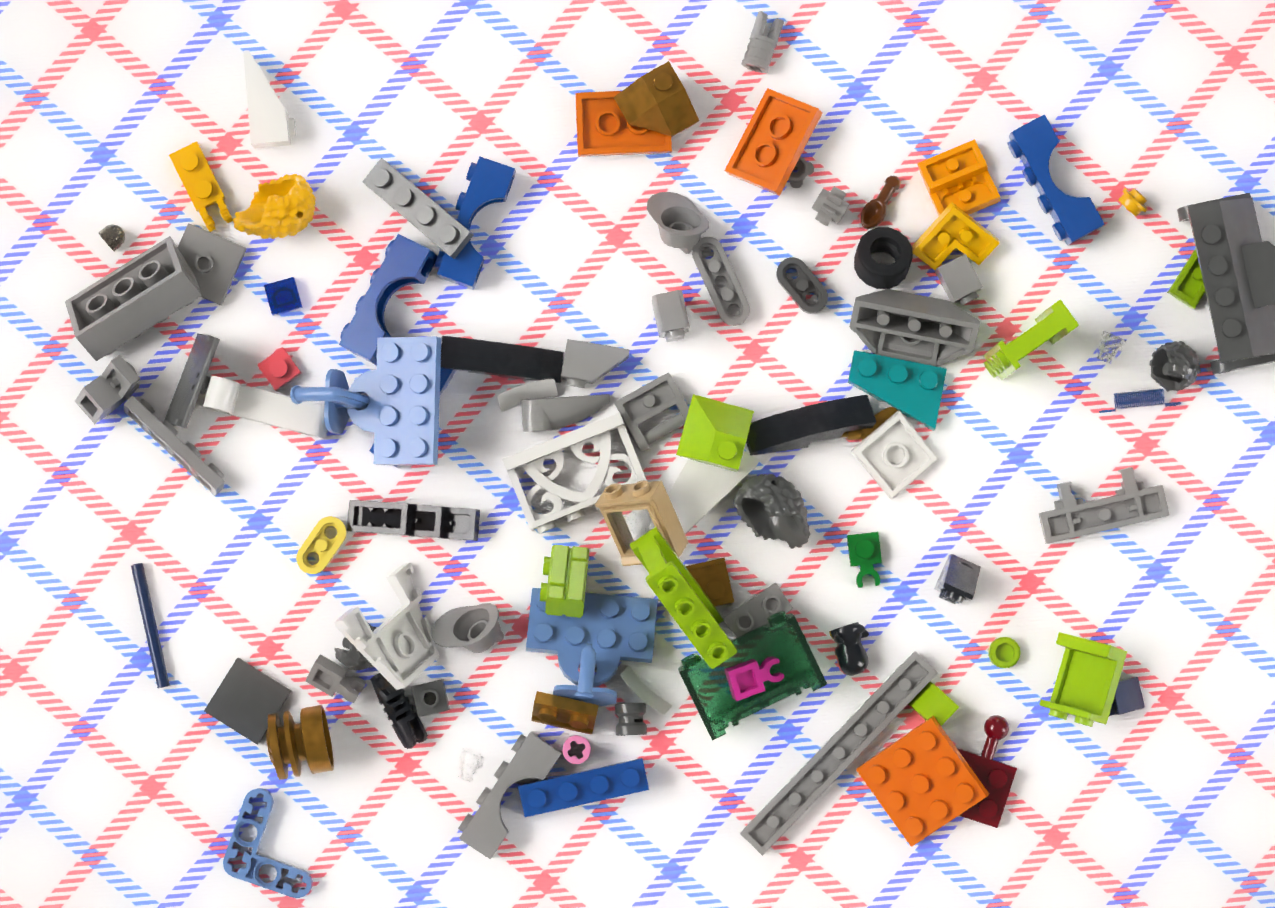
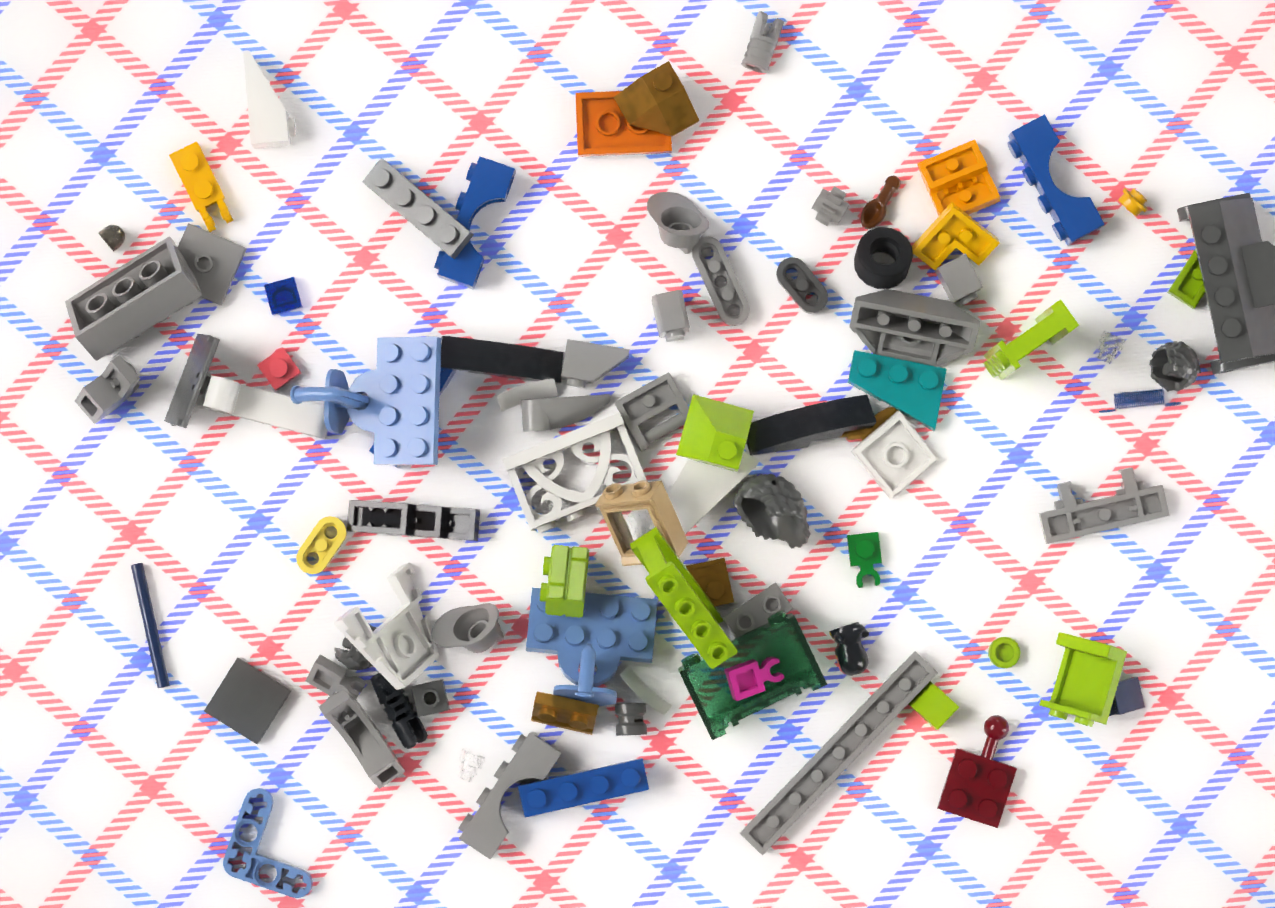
(165, 435): light grey plate -> none
(278, 208): yellow piece -> none
(300, 742): pearl gold wheel -> none
(362, 737): none -> light grey arch
(404, 265): arch -> none
(567, 746): bright pink bush -> none
(773, 141): orange plate -> none
(804, 168): light grey plate -> none
(922, 781): orange plate -> none
(957, 580): slope -> none

